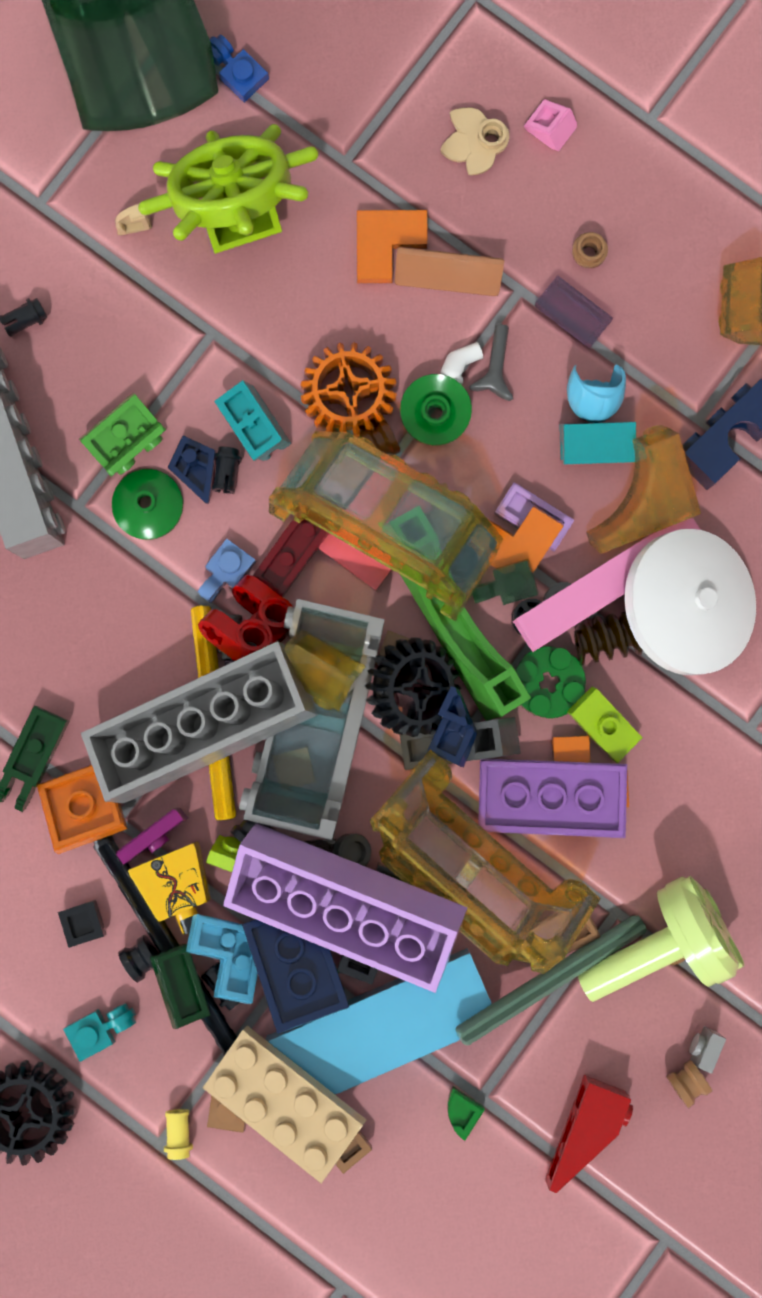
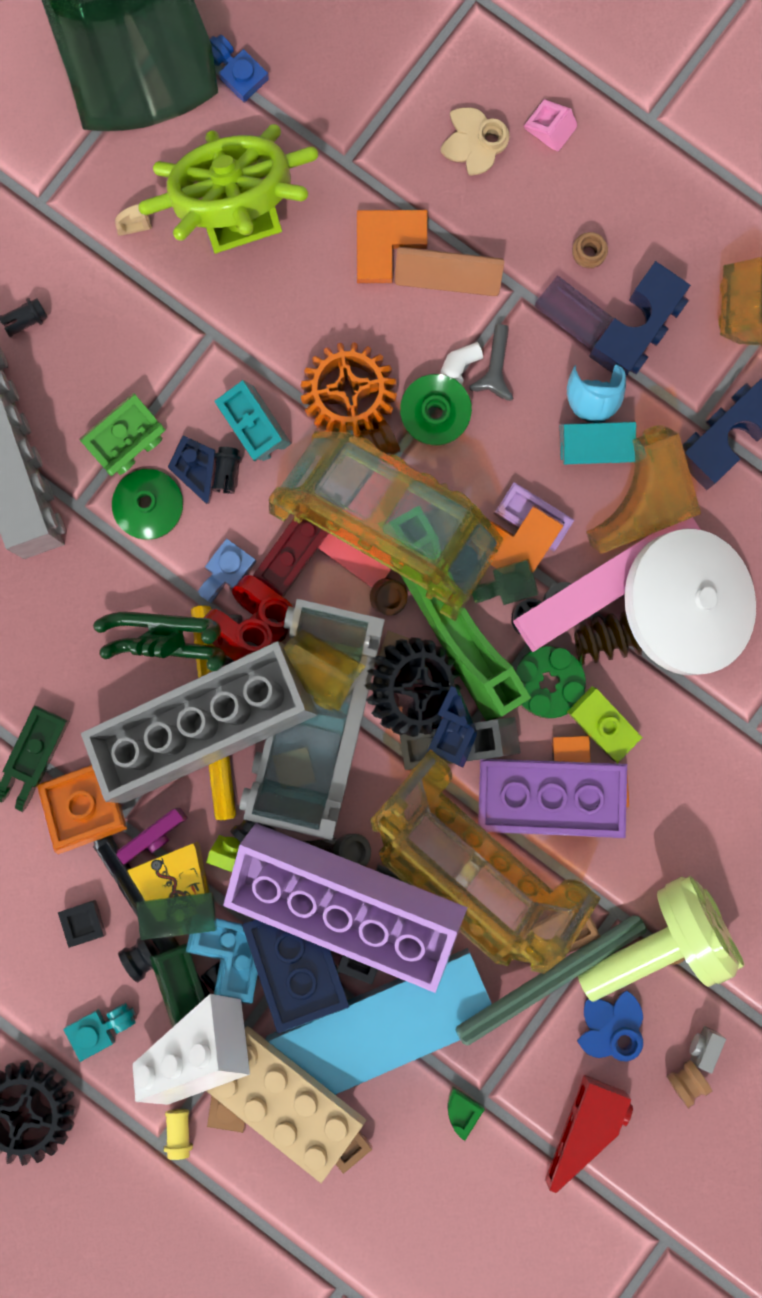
(163, 638): none -> dark green piece
(176, 916): none -> clear green plate
(195, 1054): none -> white wedge
(388, 596): none -> reddish brown tile
(608, 1024): none -> blue plate
(658, 297): none -> dark blue arch

